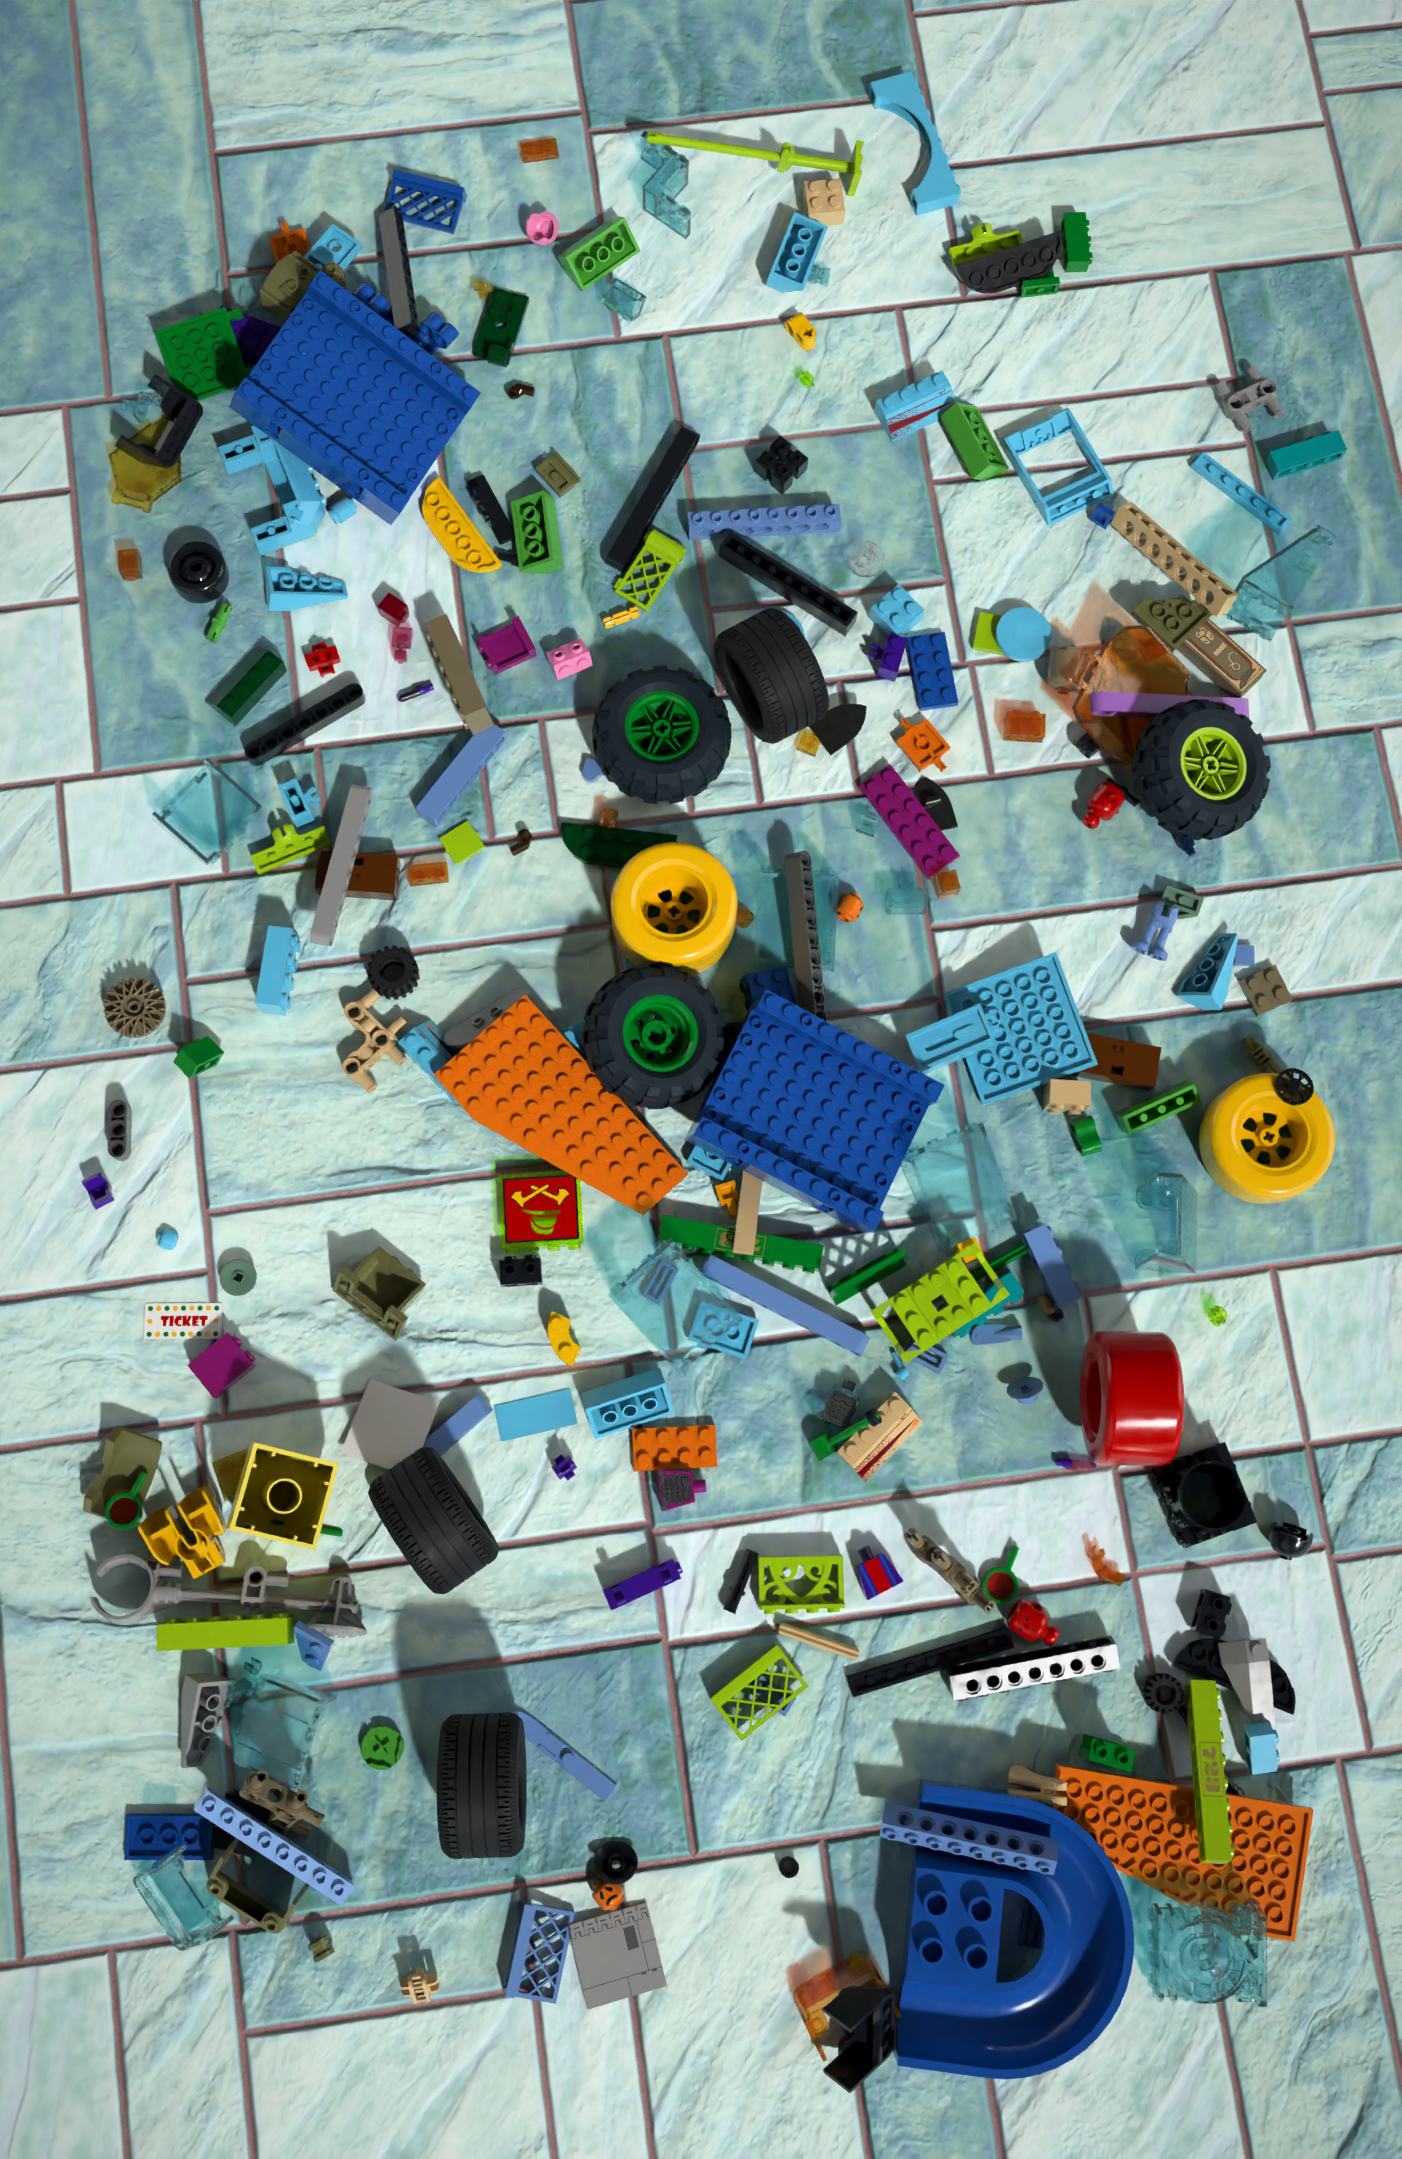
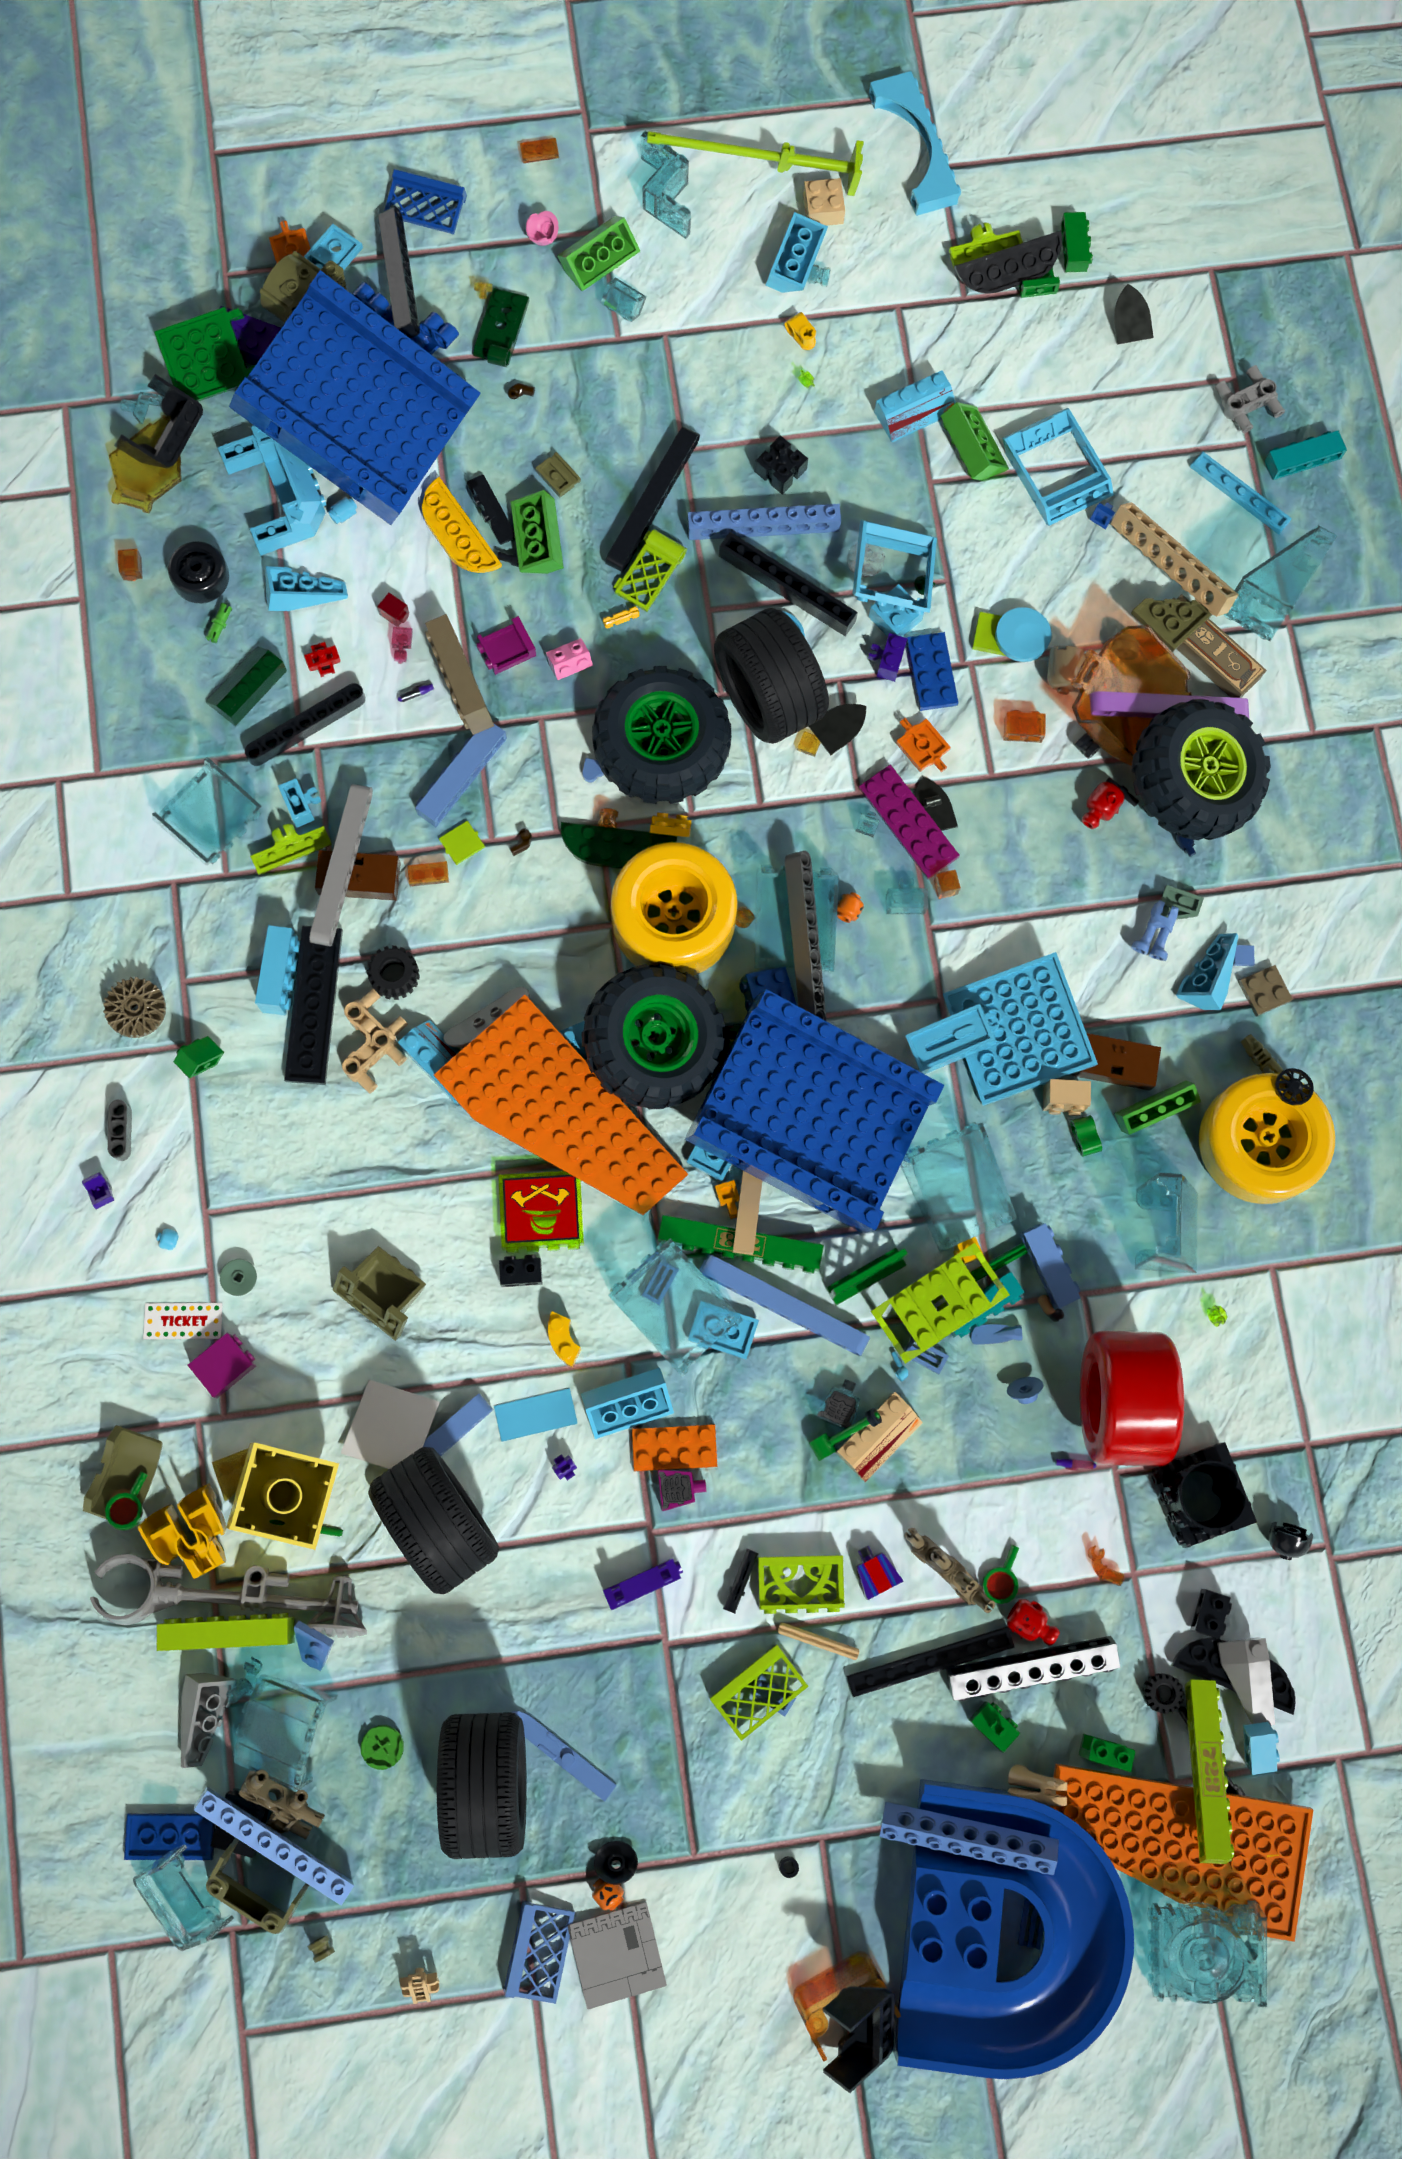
(313, 1010): none -> black plate
(671, 826): none -> yellow plate
(902, 541): none -> medium azure window
(920, 584): none -> dark green plate
(994, 1726): none -> green brick
(1132, 317): none -> pearl dark grey shield

